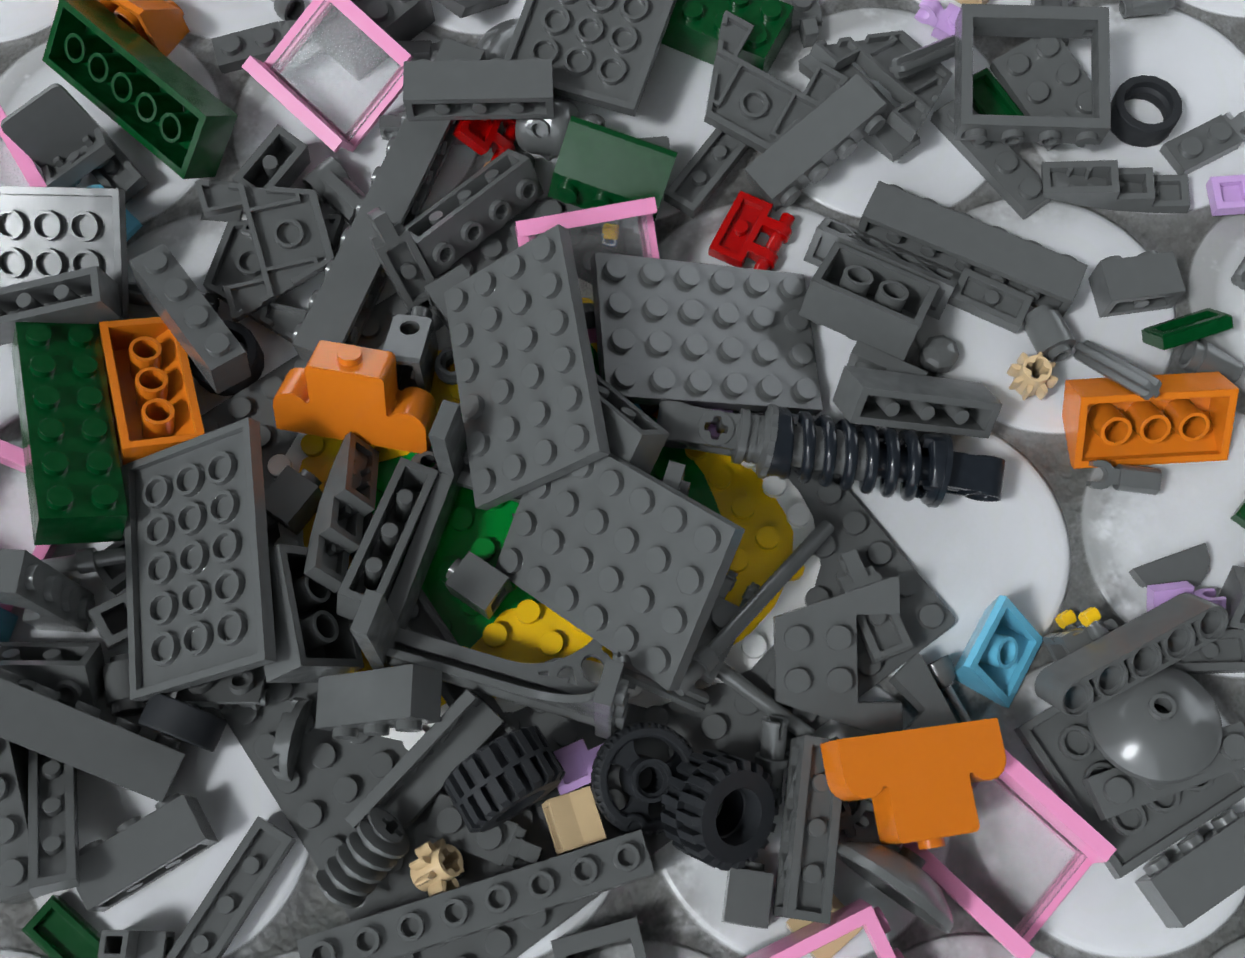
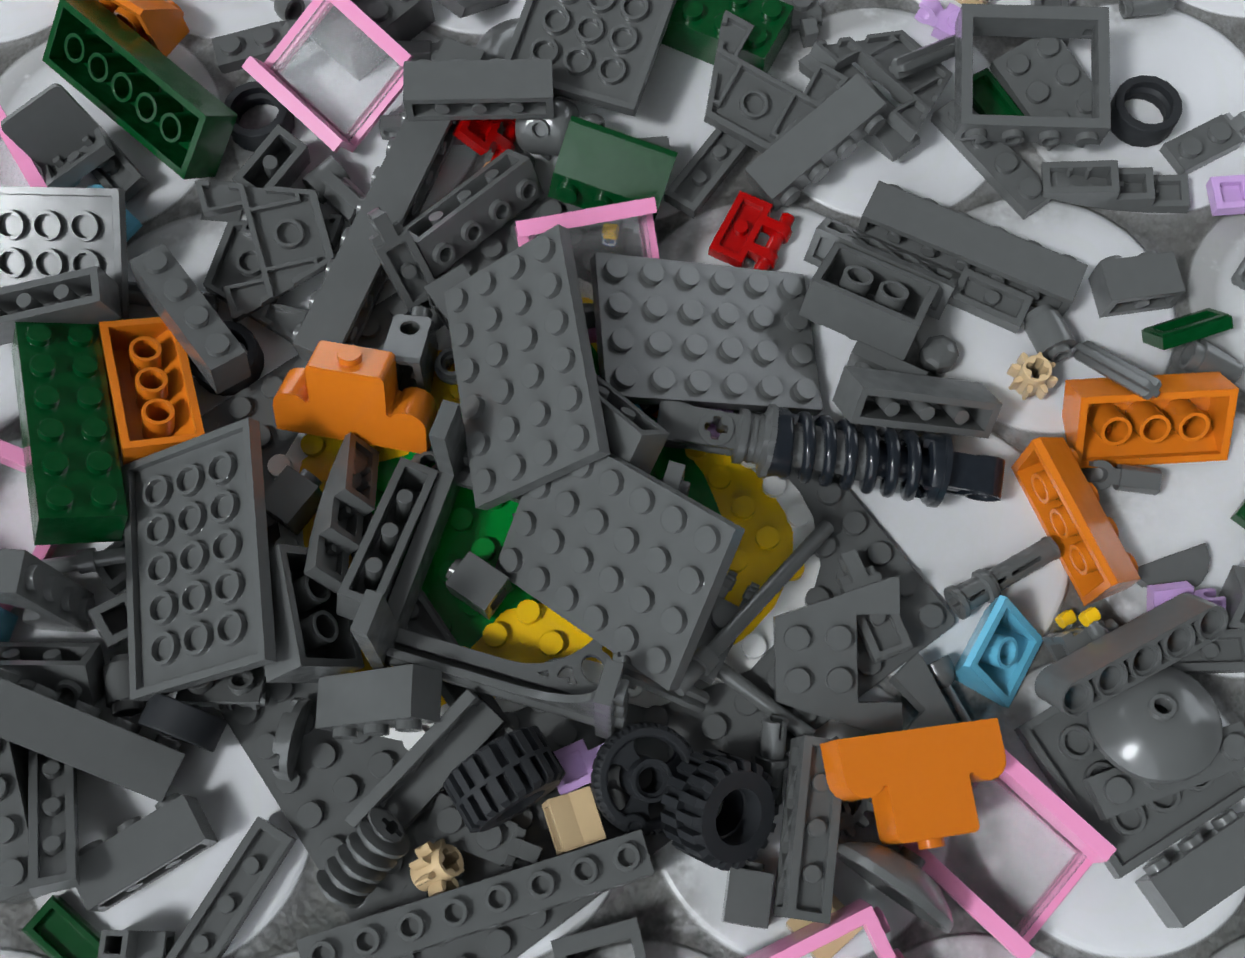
(246, 97): none -> black tyre
(988, 584): none -> dark grey pin
(1074, 519): none -> orange slope

